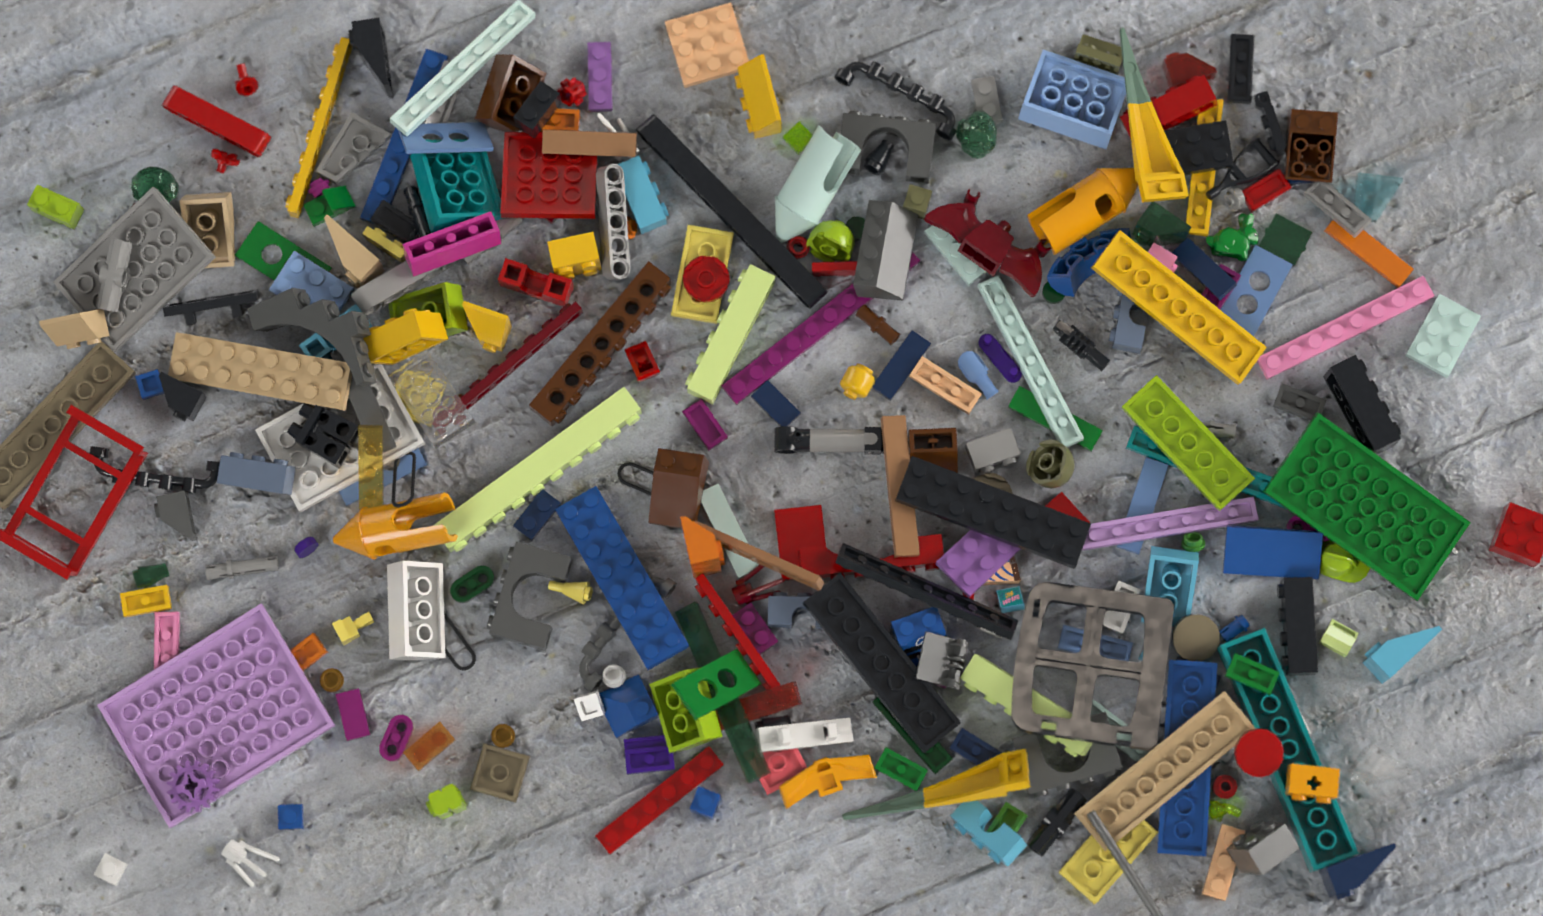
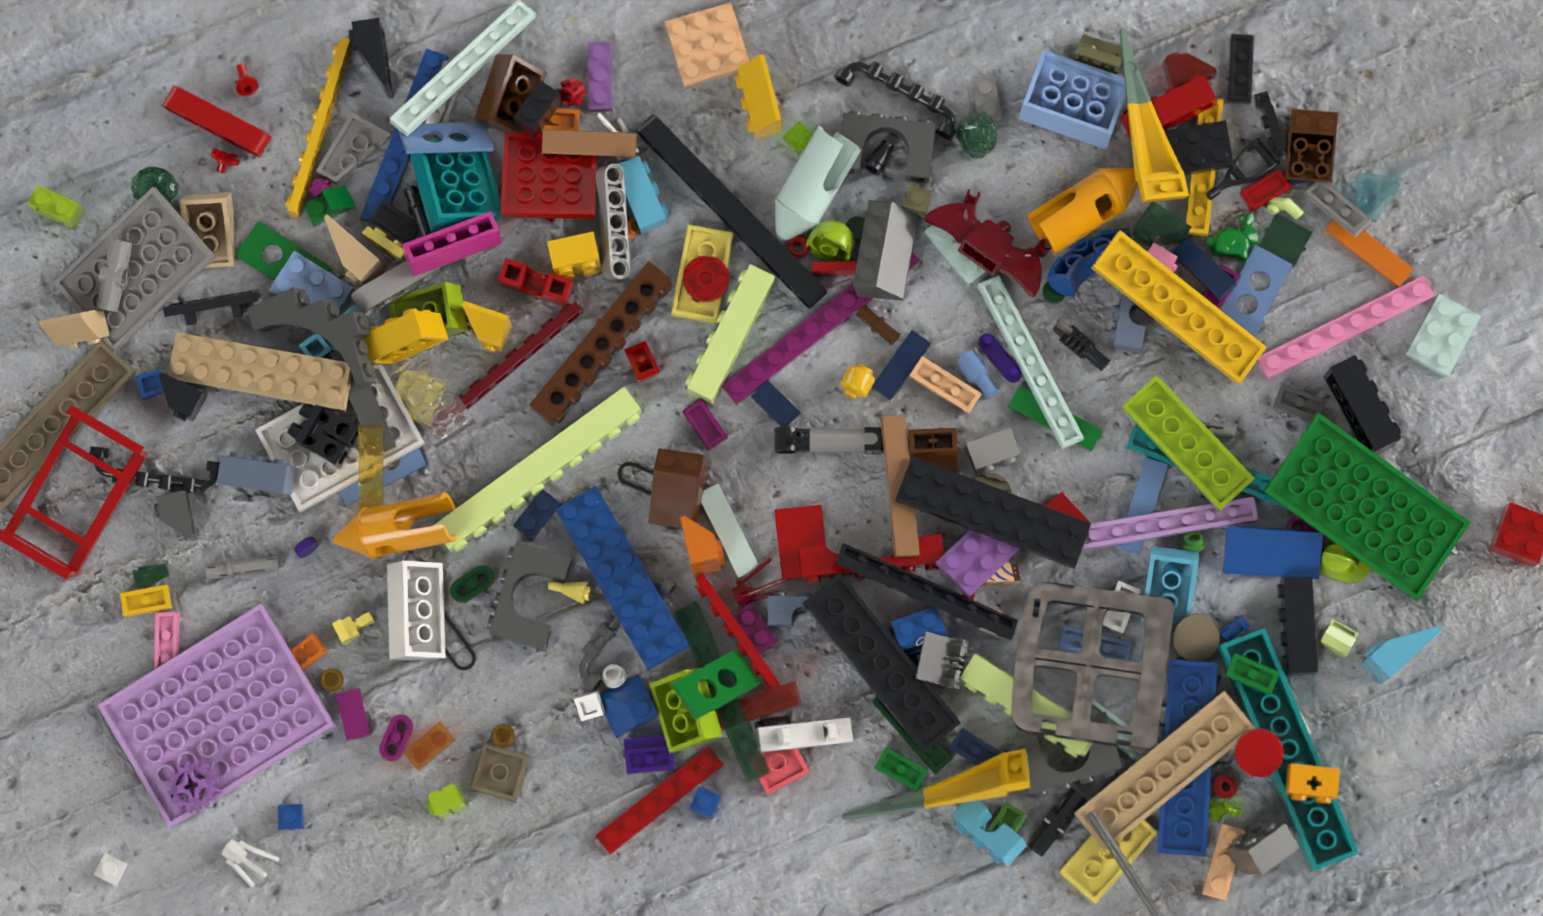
(412, 481): black piece -> none
(766, 559): medium nougat tile -> none
(826, 777): light orange plate -> none
(1010, 599): tile -> none
(1050, 464): olive cylinder -> none
(1234, 198): light grey plate -> none
(1284, 204): none -> yellowish green arm
(1352, 873): dark blue slope -> none

